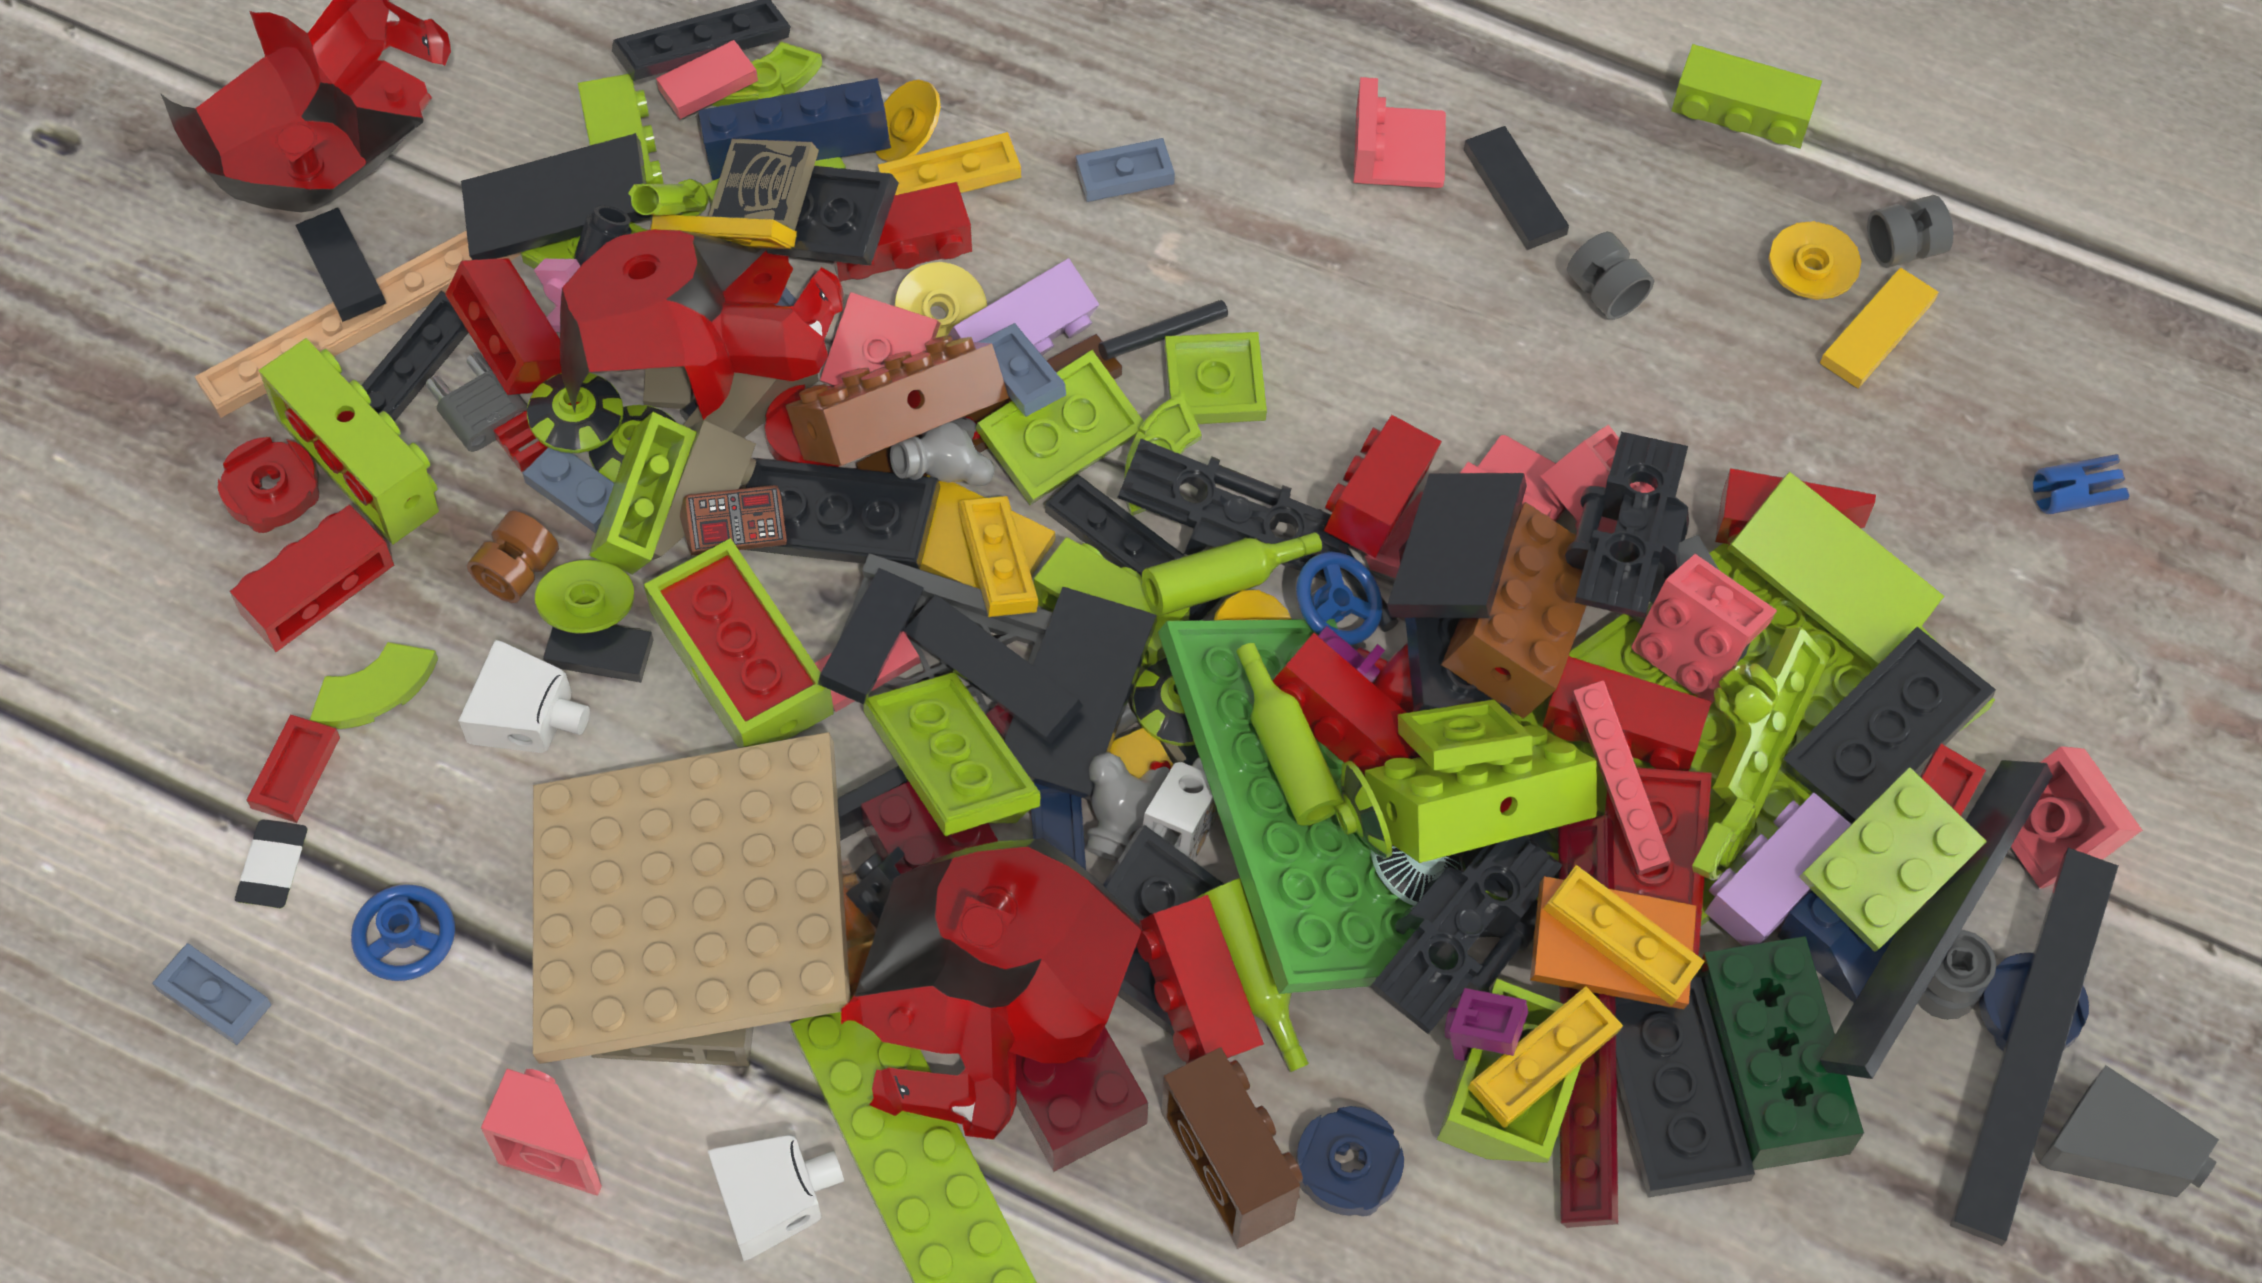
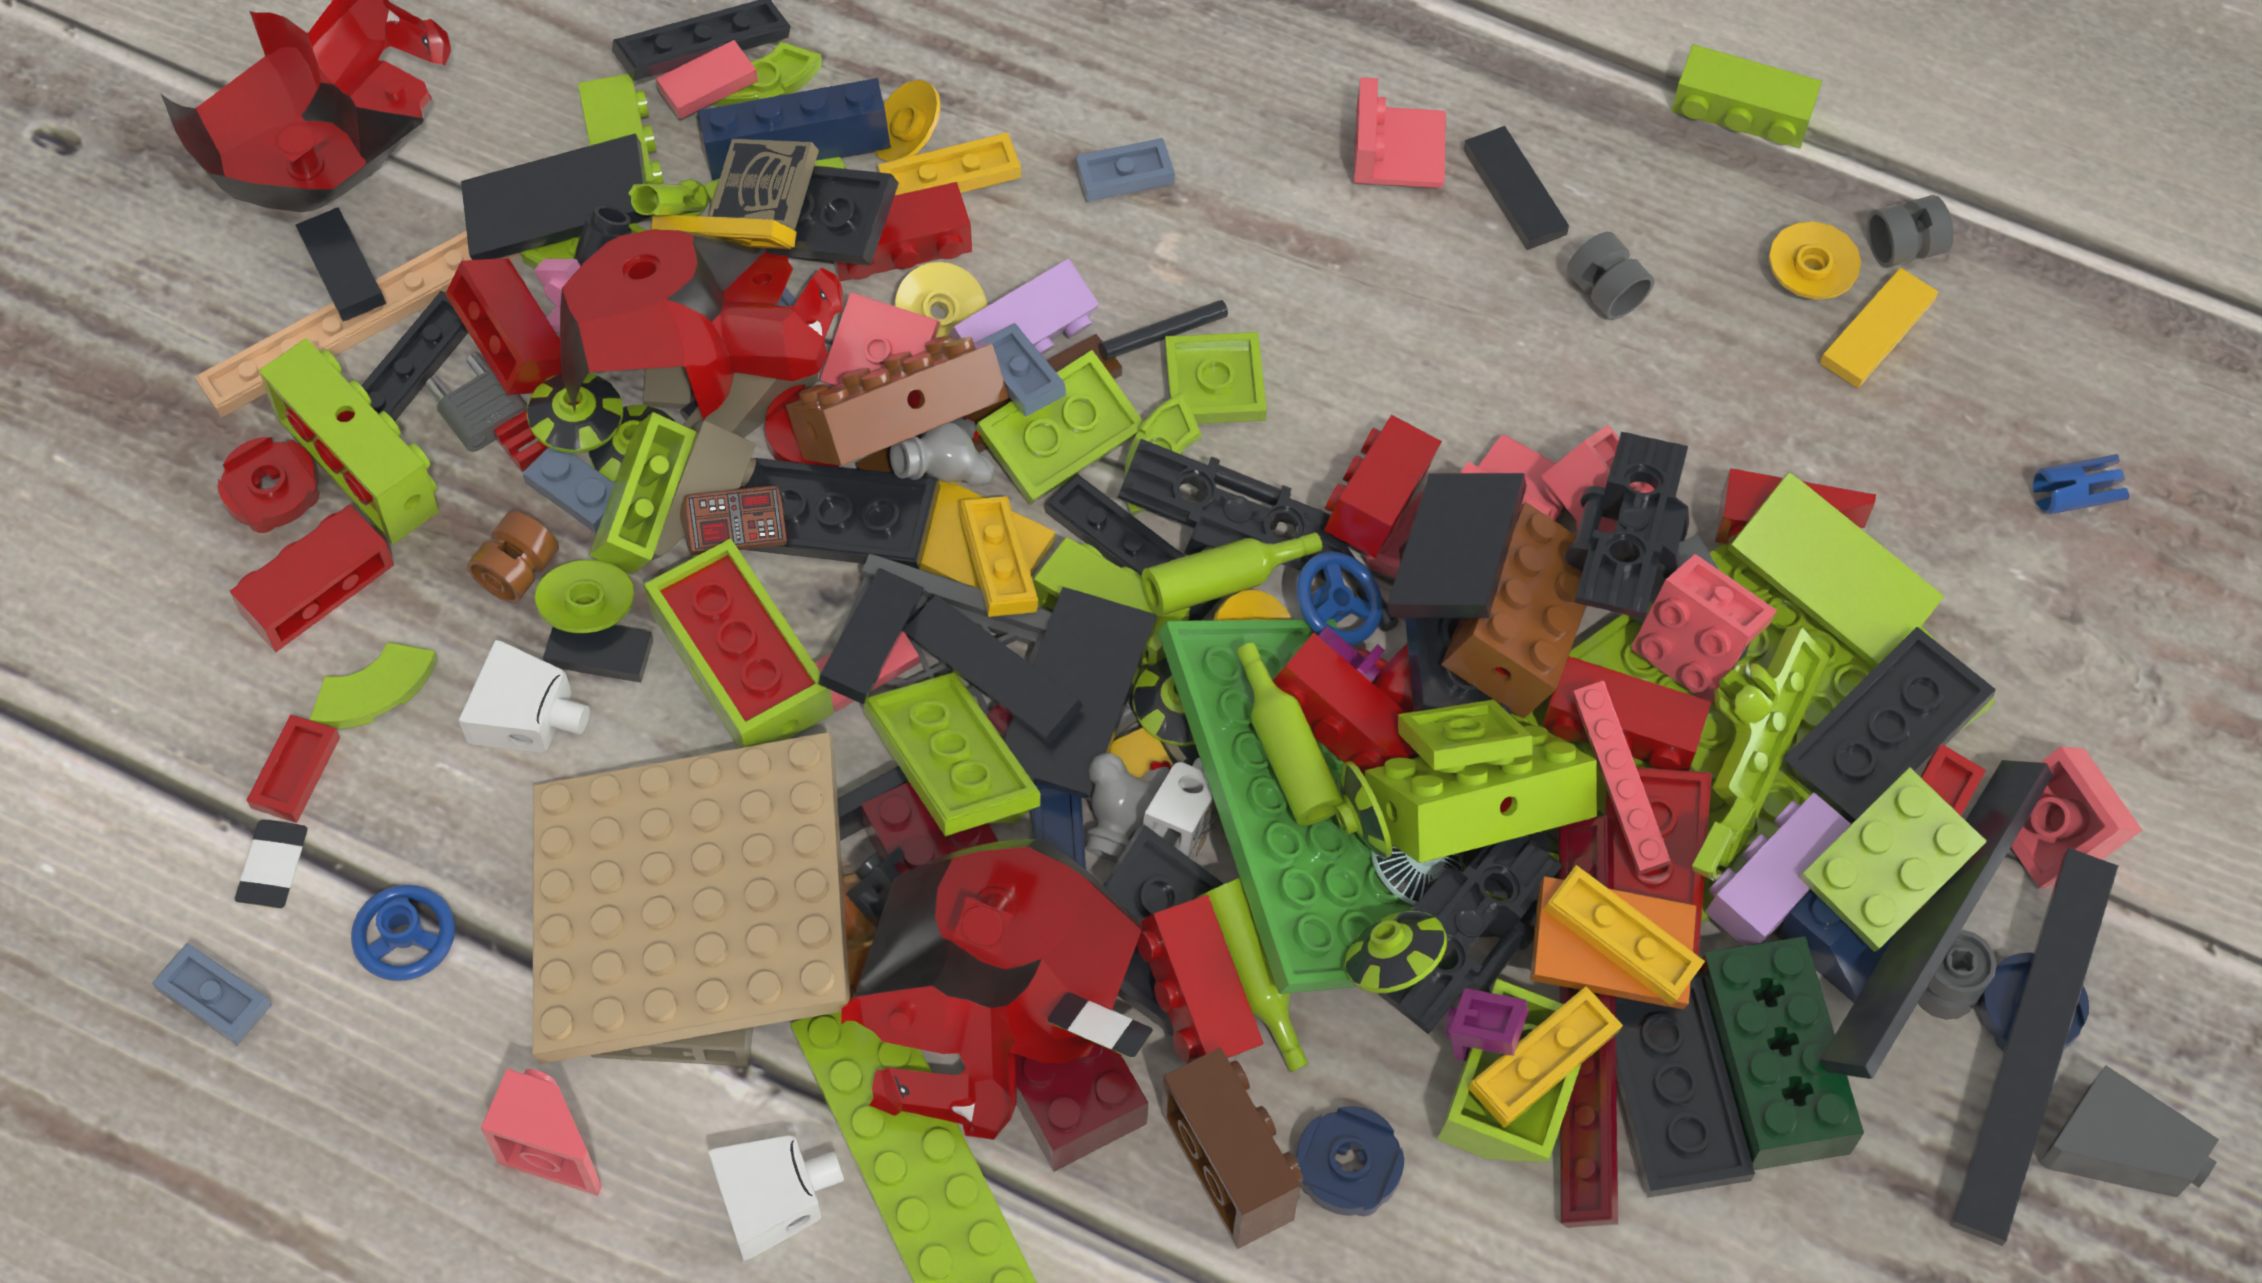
(1100, 1025): none -> sticker
(1396, 952): none -> dish

